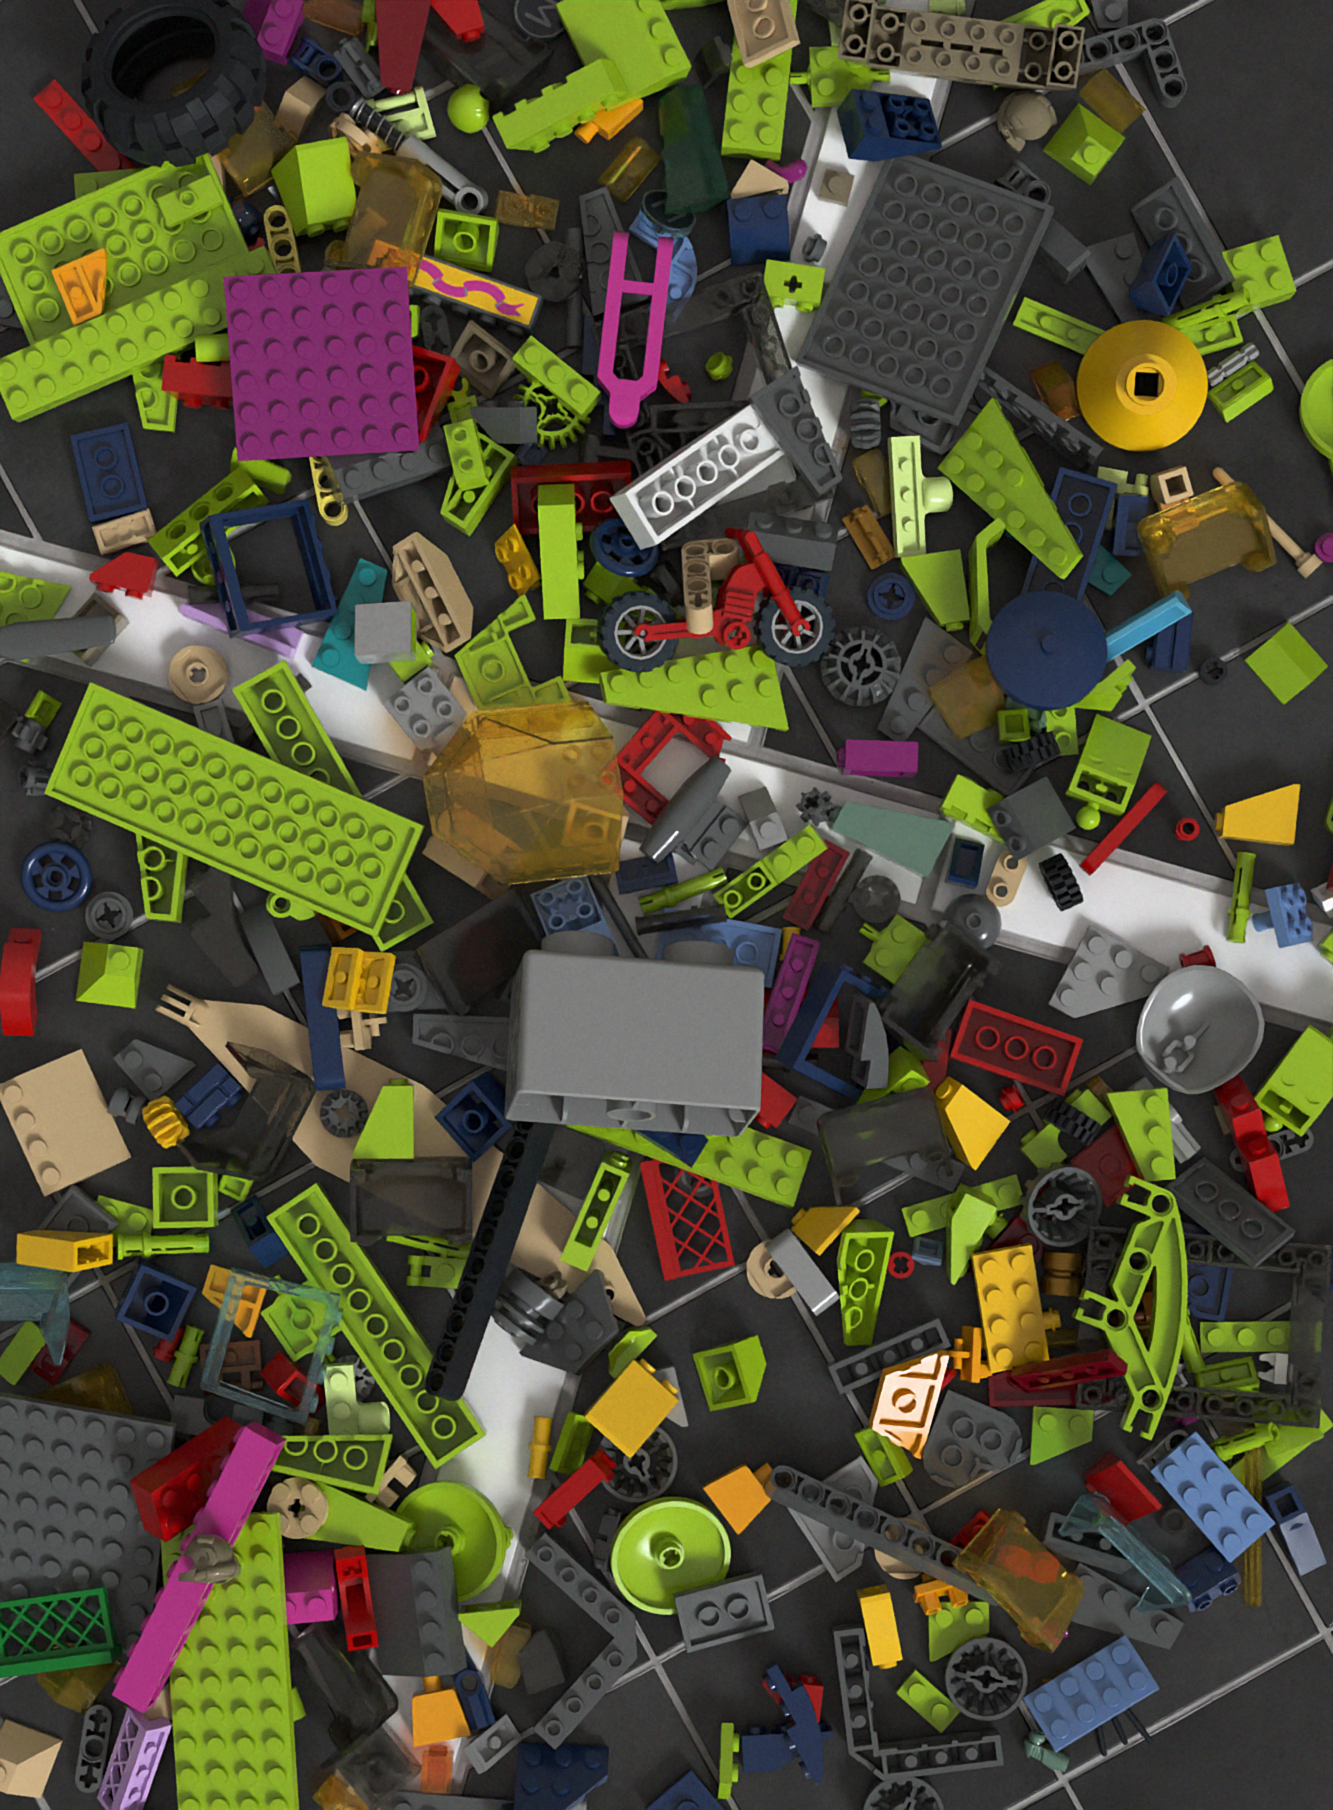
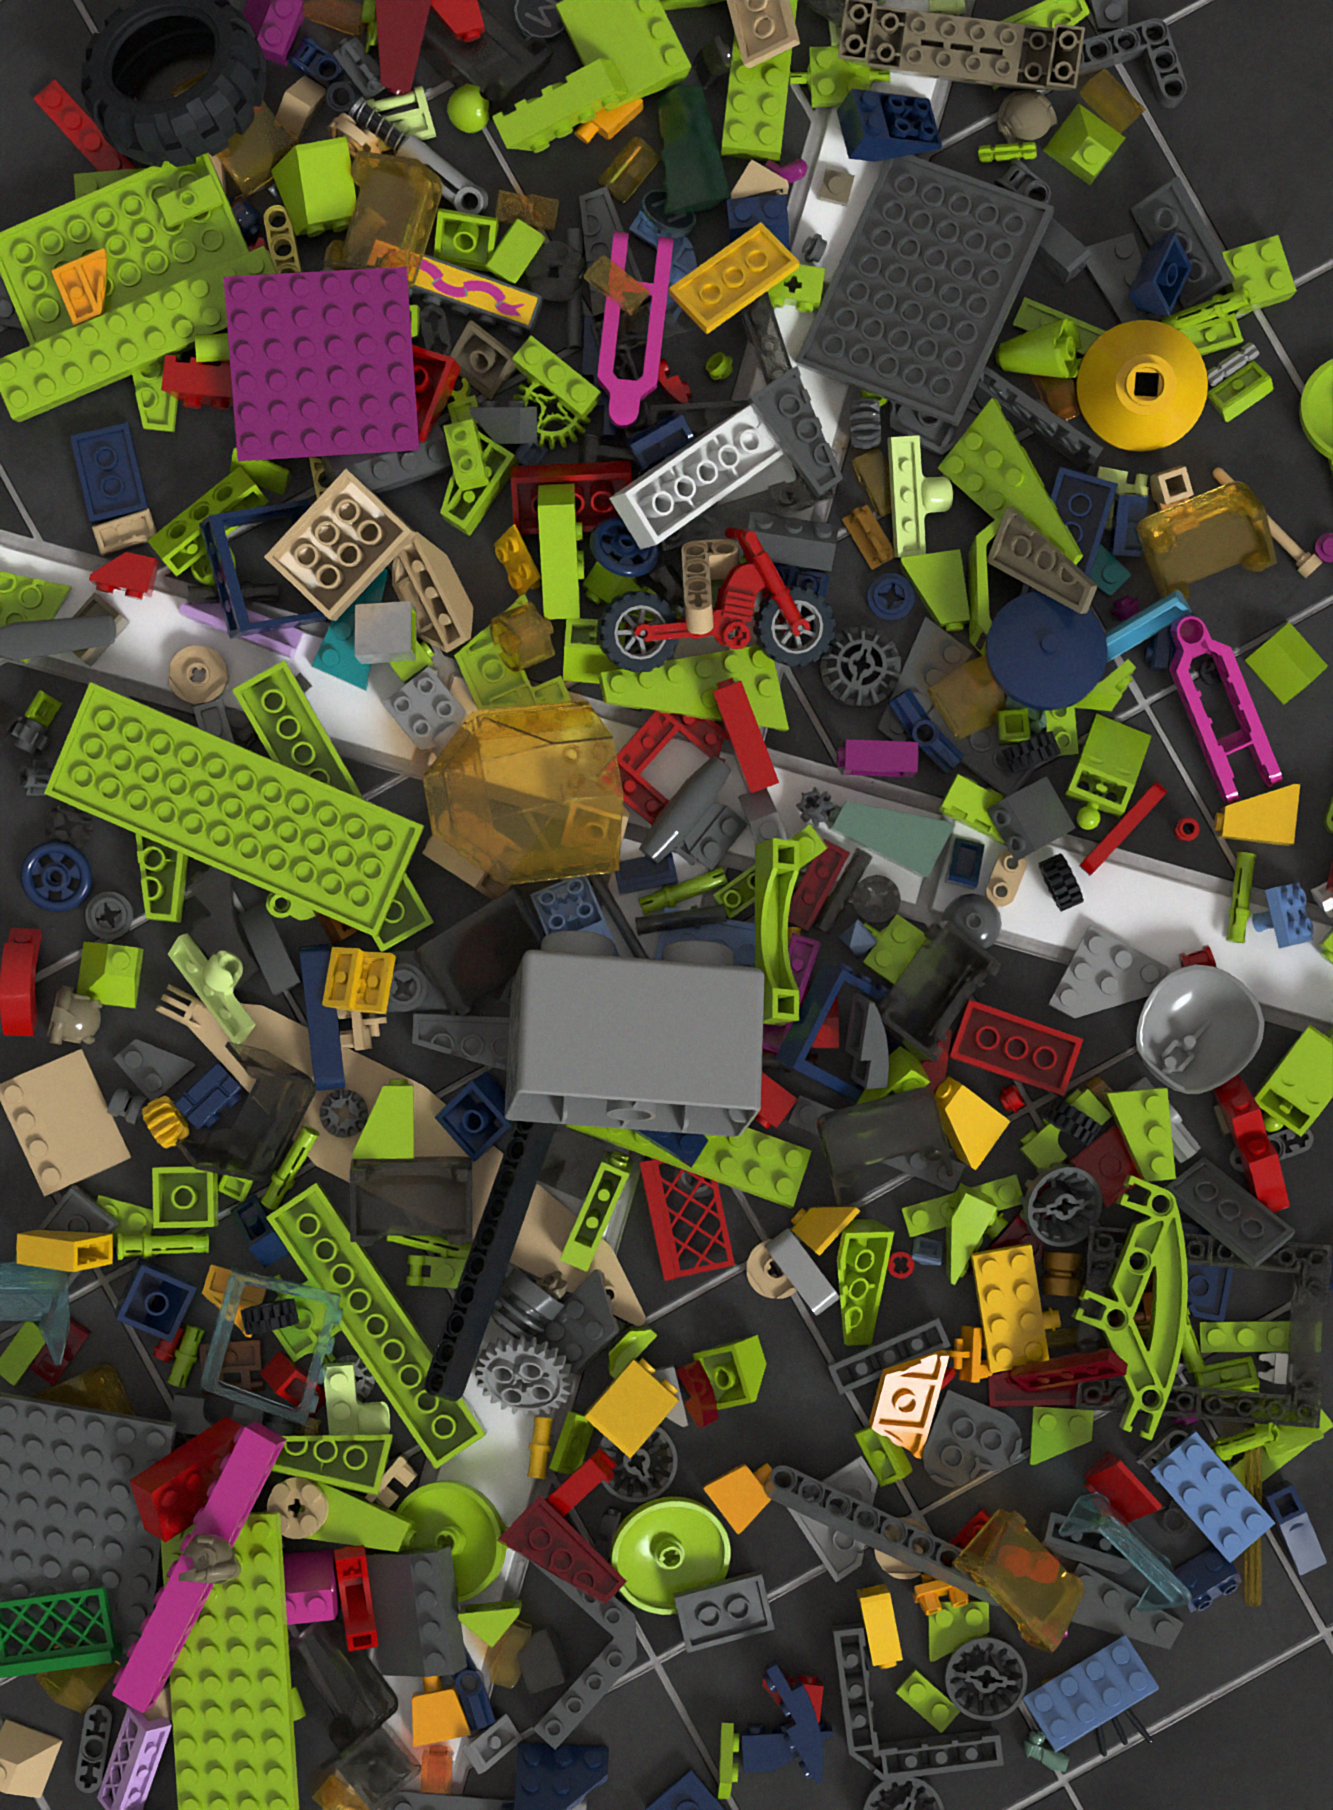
(74, 1017): none -> dark tan helmet
(214, 984): none -> yellowish green plate
(269, 1316): none -> black tyre
(284, 1177): none -> lime pin
(340, 545): none -> tan slope
(515, 252): none -> lime slope
(522, 637): none -> clear yellow brick
(524, 1375): none -> light grey gear
(557, 1547): none -> dark red wing
(616, 284): none -> clear yellow slope
(660, 439): none -> dark blue hinge
(702, 1403): none -> dark red slope
(733, 278): none -> yellow plate
(744, 736): none -> red slope
(774, 883): none -> lime arch
(858, 939): none -> sand blue slope
(937, 746): none -> dark blue piece
(1007, 152): none -> lime axle
(1036, 561): none -> dark tan wing
(1043, 351): none -> lime cone
(1125, 607): none -> magenta plate
(1191, 641): none -> dark pink piece

